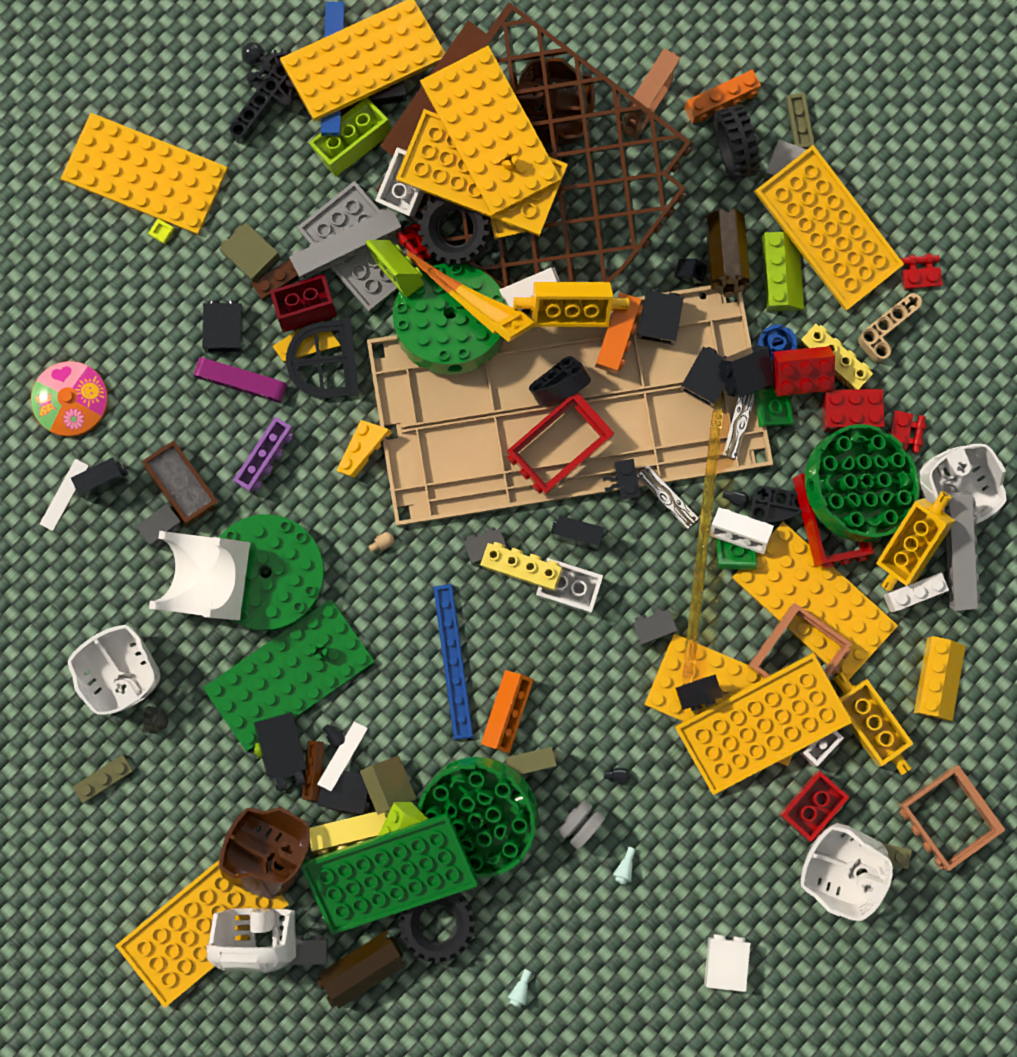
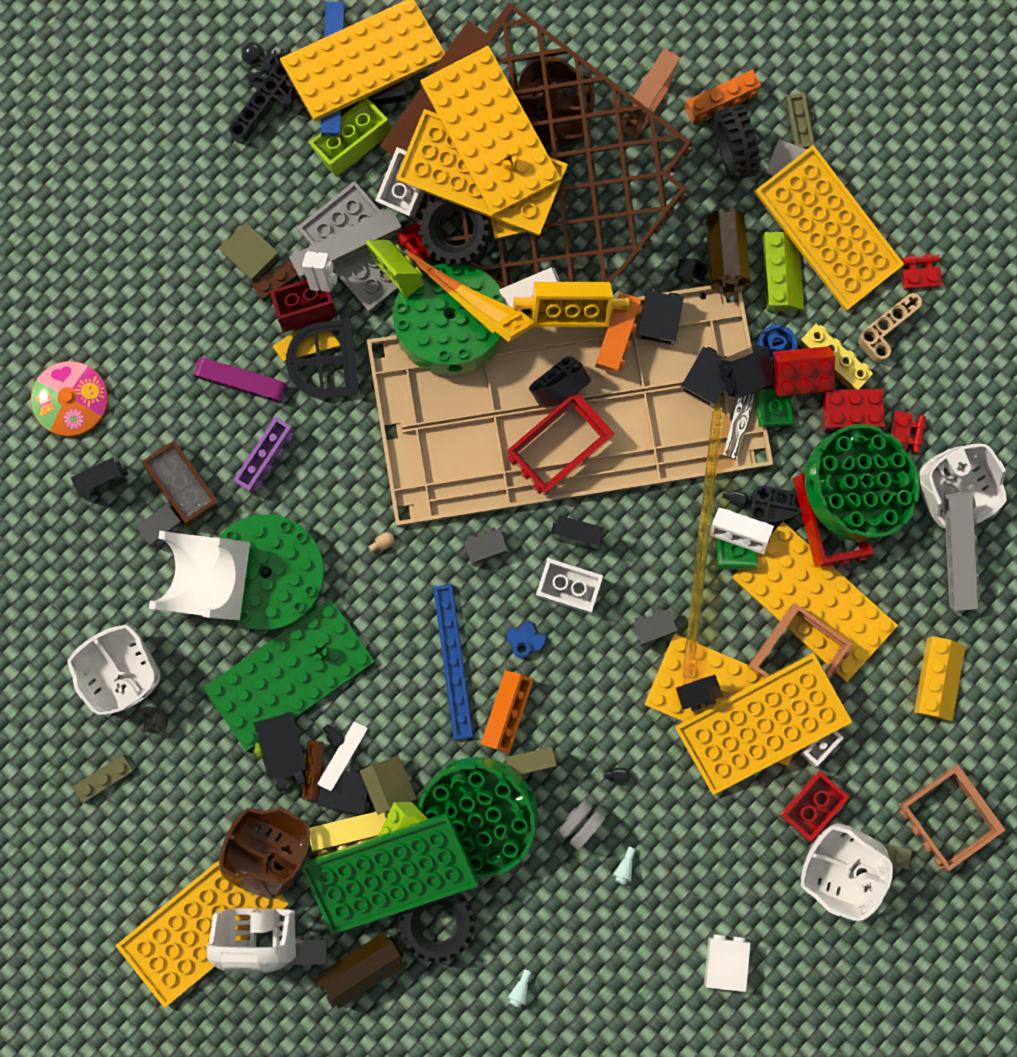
(62, 496): white sticker -> none
(144, 174): yellow plate -> none
(161, 231): neon yellow tile -> none
(222, 326): black brick -> none
(319, 271): none -> white brick
(363, 443): yellow wing -> none
(522, 567): light yellow brick -> none
(525, 637): none -> blue plate
(625, 480): black brick -> none
(667, 496): sticker -> none
(874, 723): yellow brick -> none
(915, 541): yellow brick -> none
(916, 592): white brick -> none

